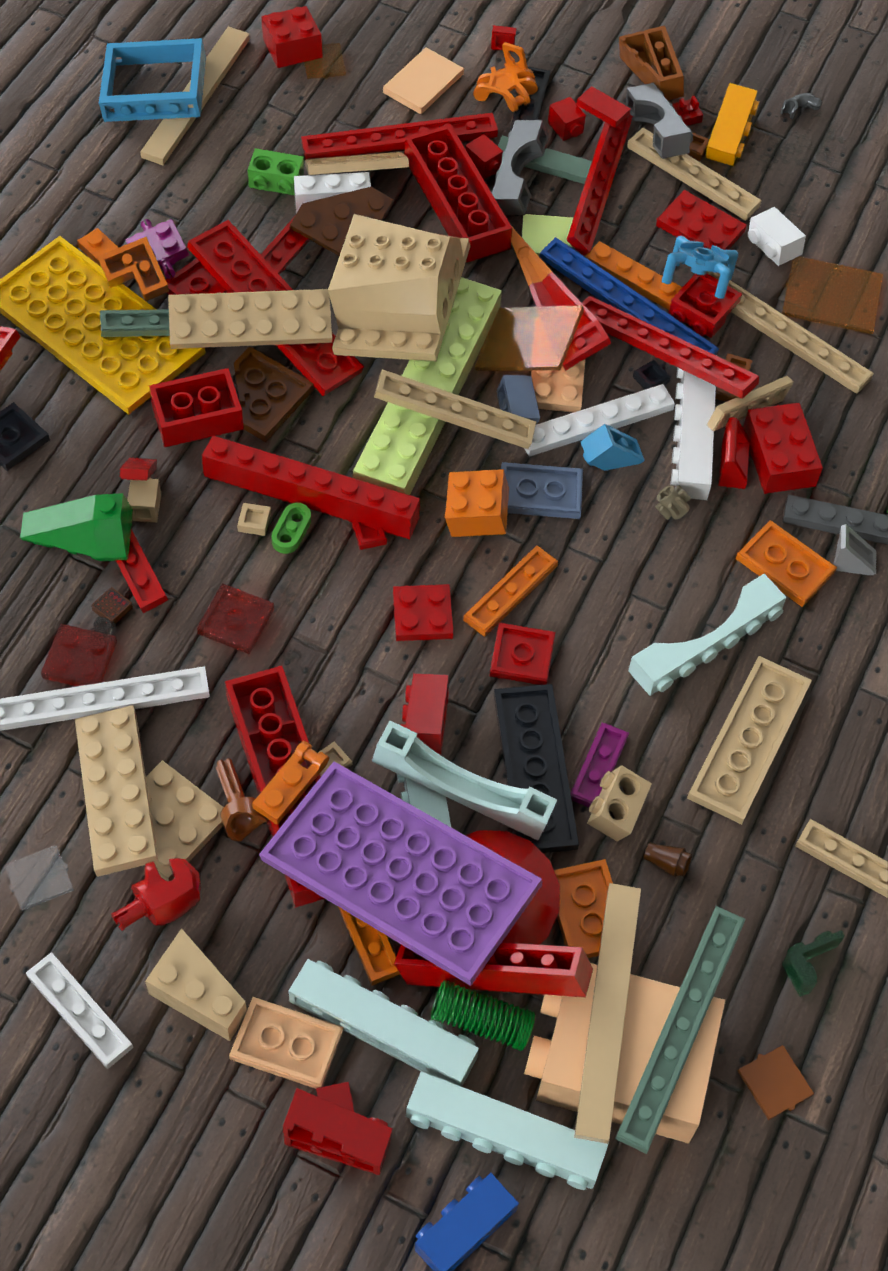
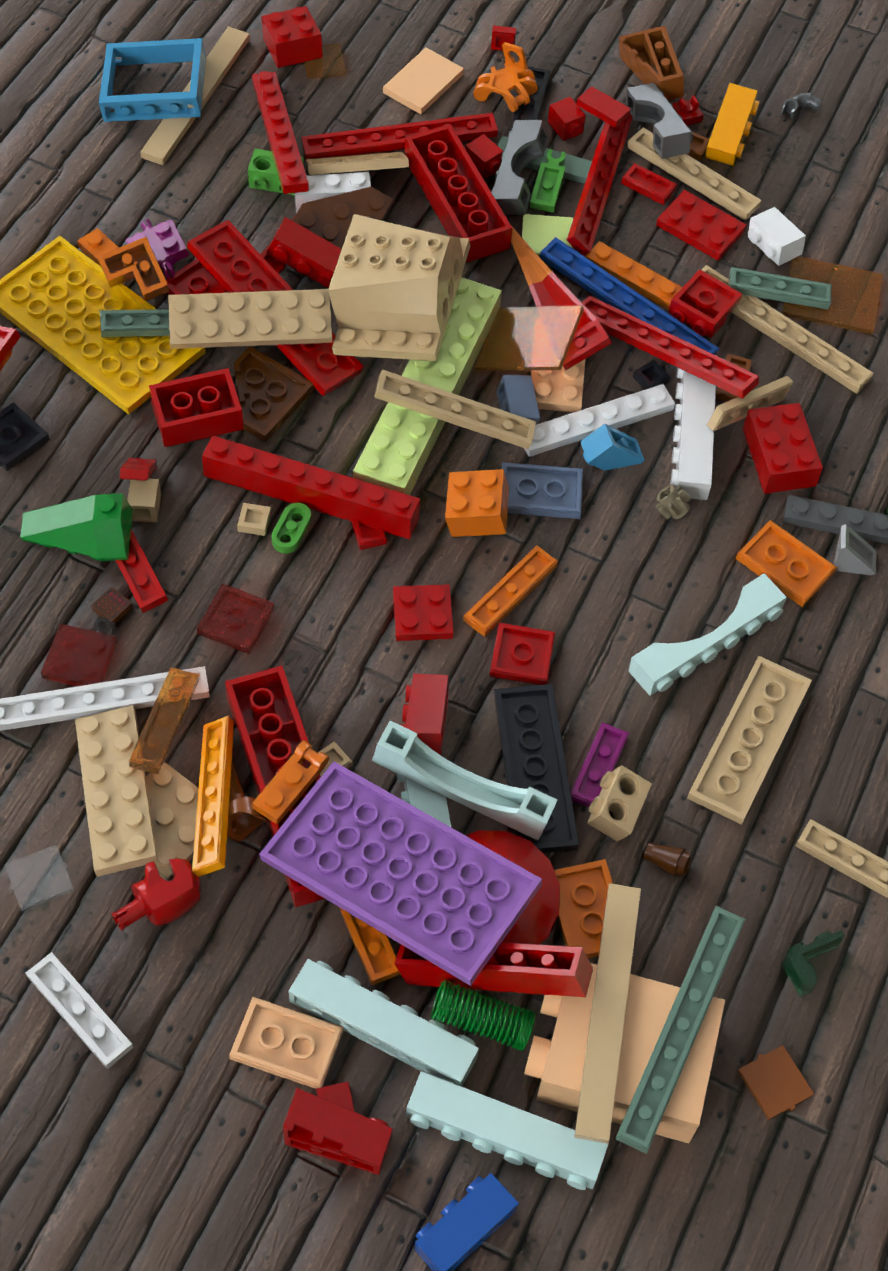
(164, 721): none -> clear orange tile
(196, 988): tan wedge -> none
(213, 797): none -> light orange tile
(280, 133): none -> red plate
(304, 251): none -> red brick
(548, 183): none -> bright green plate
(649, 184): none -> red plate
(701, 260): dark azure plate -> none
(734, 456): red tile -> none
(780, 288): none -> sand green tile

